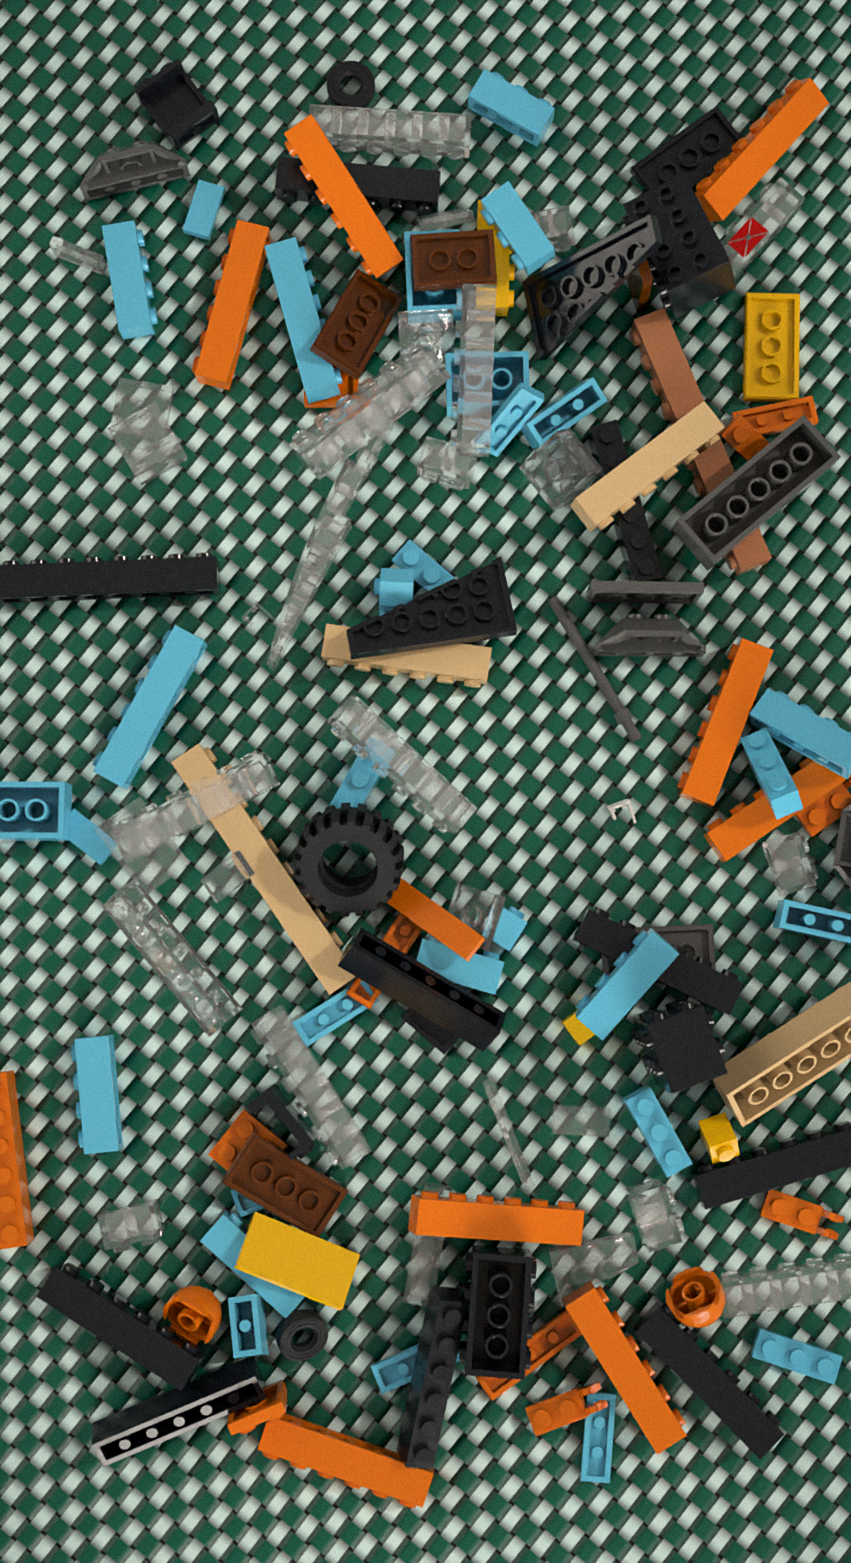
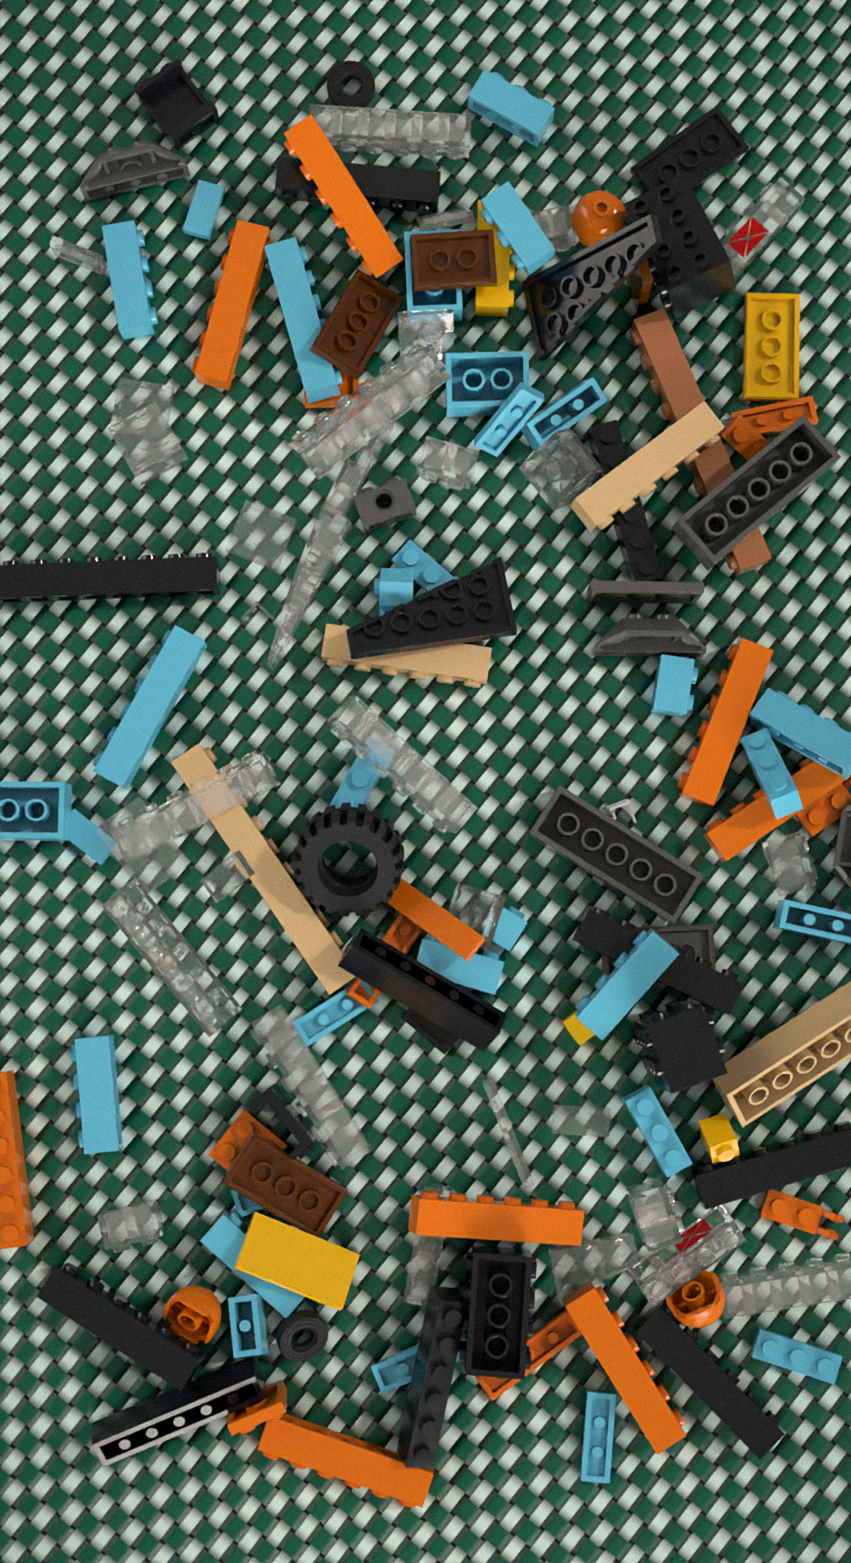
(261, 535): none -> clear tile
(374, 517): none -> dark grey brick
(475, 370): clear brick -> none
(563, 1409): orange hinge -> none
(597, 217): none -> orange cylinder
(616, 855): none -> dark grey brick
(622, 715): dark grey bar -> none
(673, 686): none -> medium azure brick
(676, 1265): none -> clear brick
(760, 149): orange brick -> none

